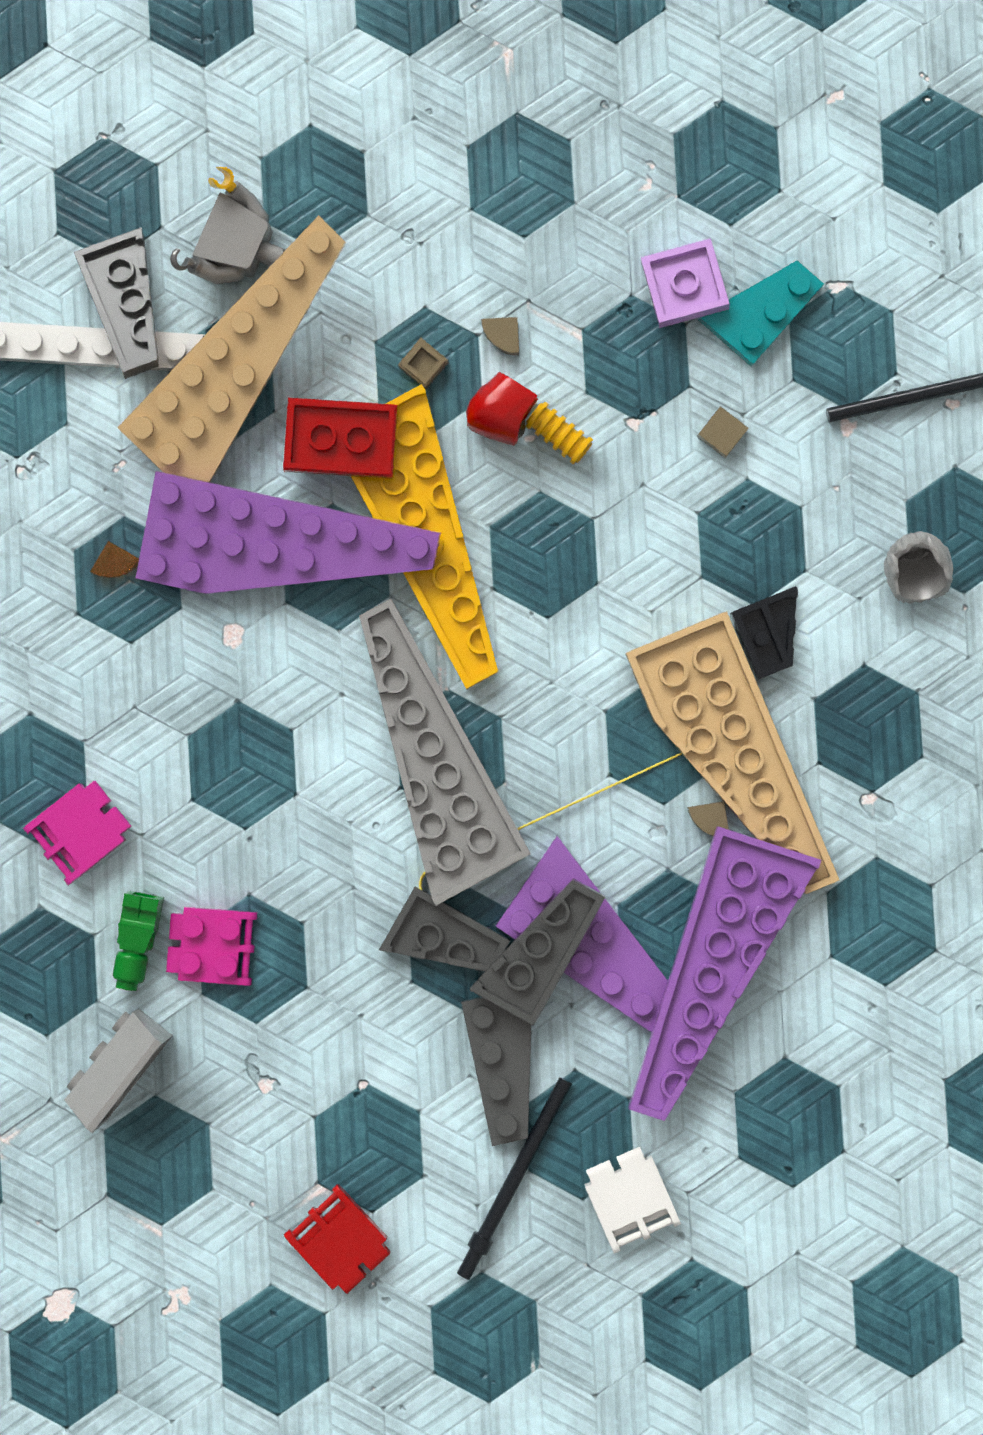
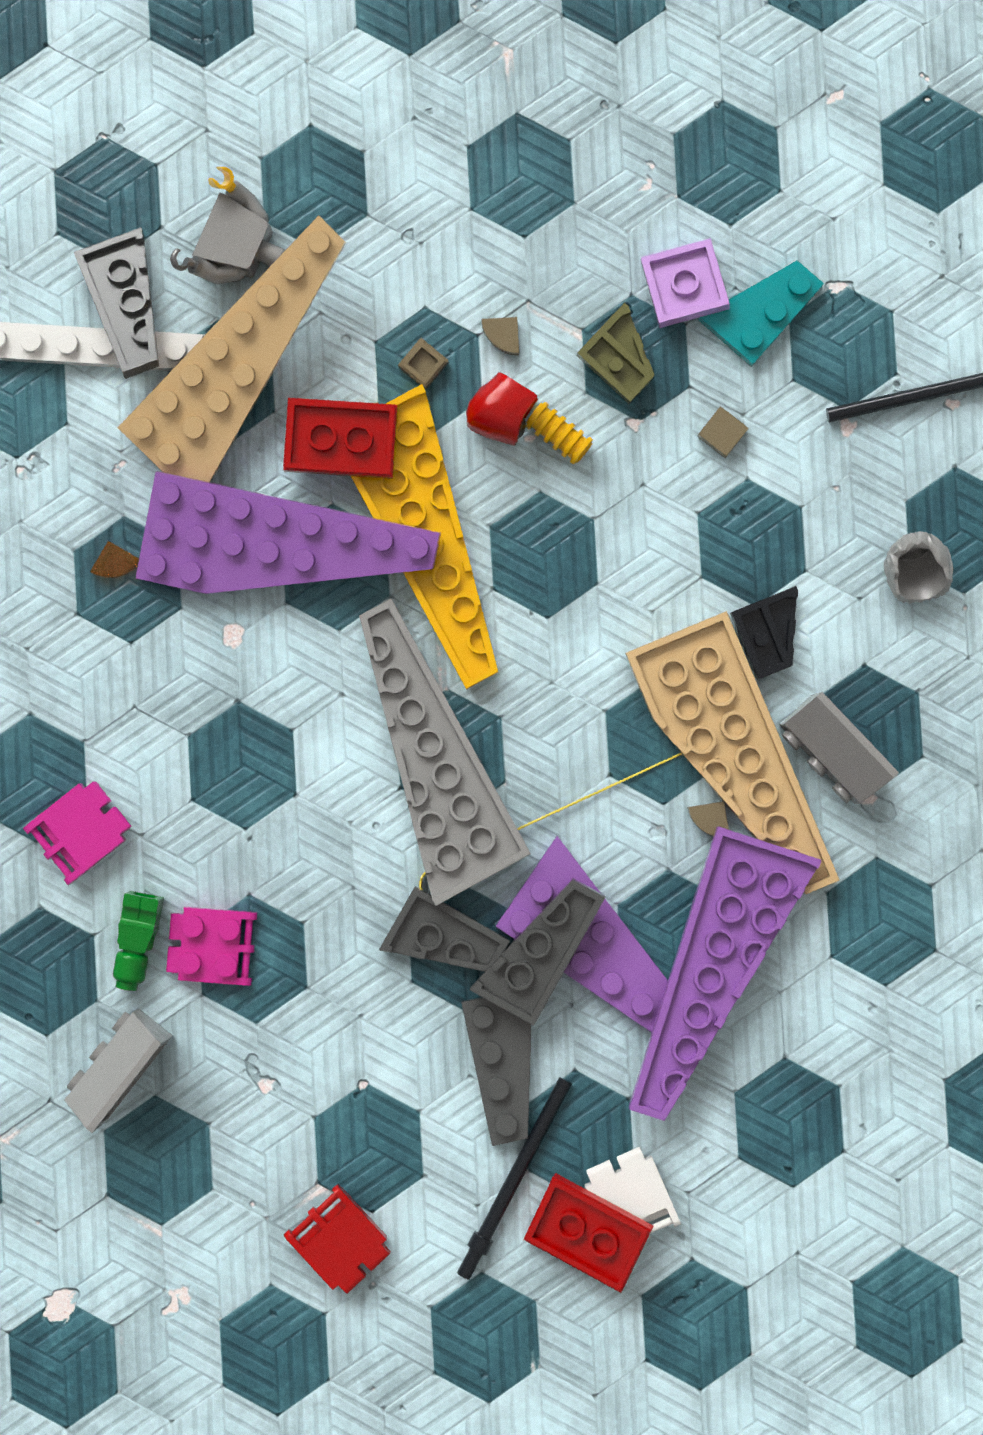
(588, 1232): none -> red tile
(619, 355): none -> olive wing
(837, 749): none -> light grey slope

